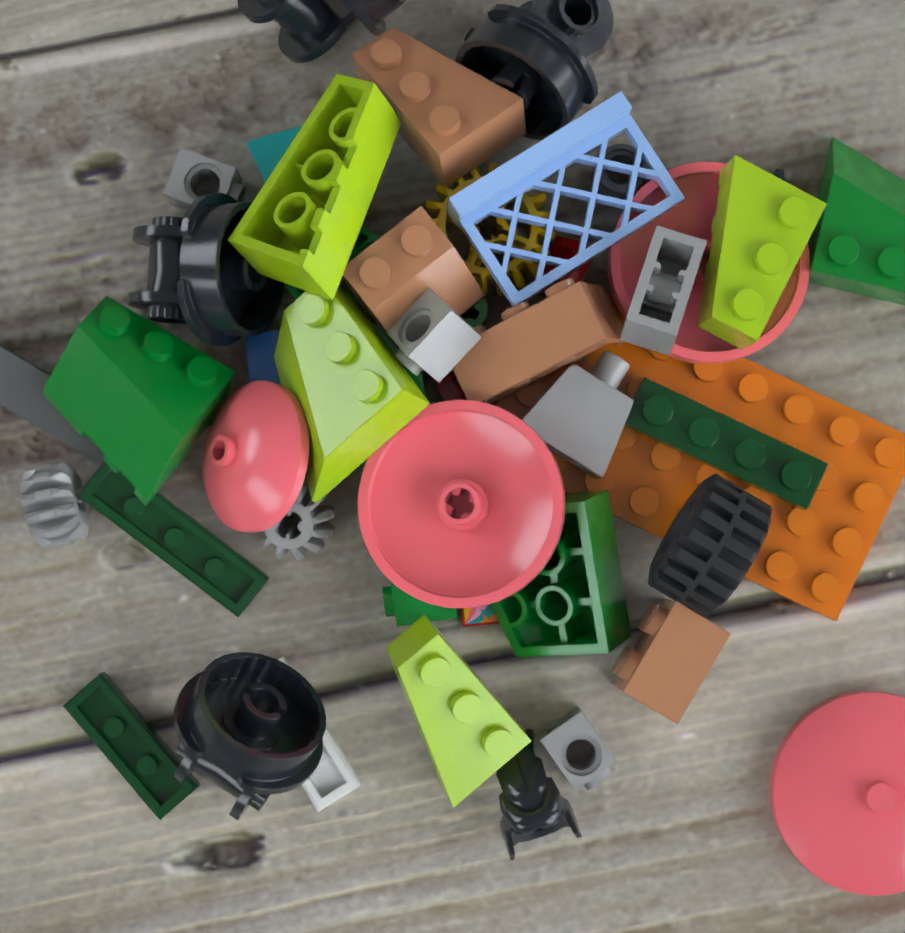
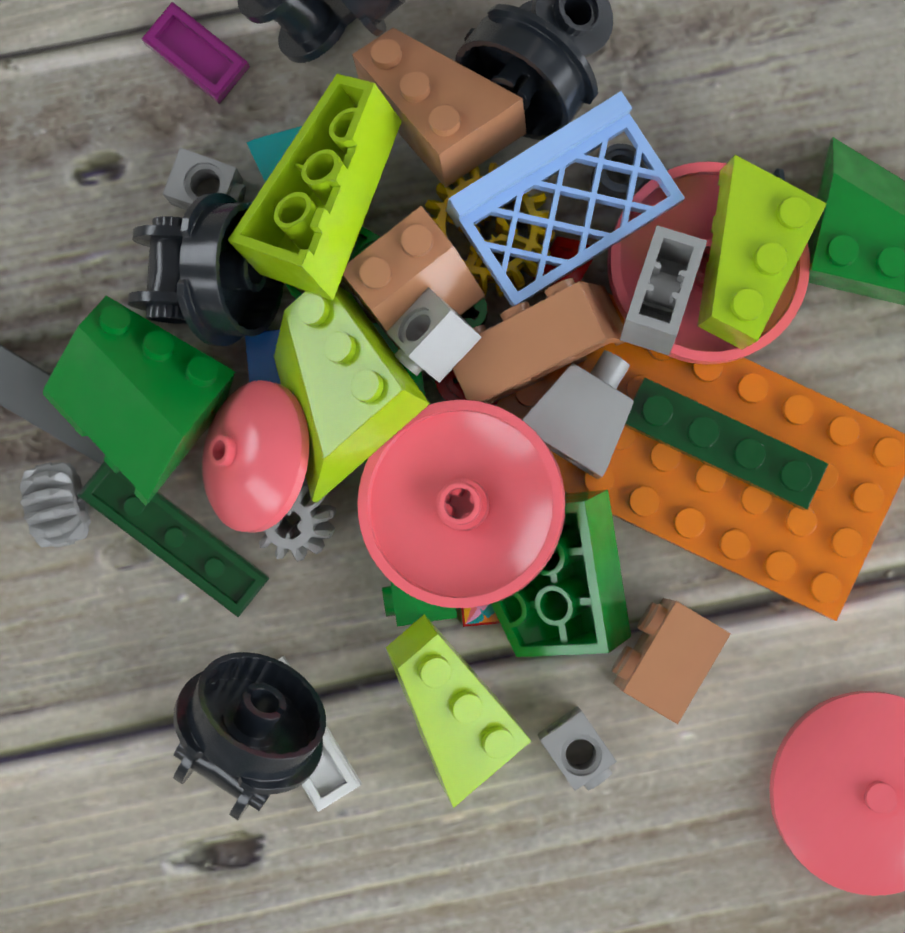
(130, 744): dark green tile -> none
(195, 52): none -> magenta tile
(530, 800): black hair -> none
(710, 545): black tyre -> none

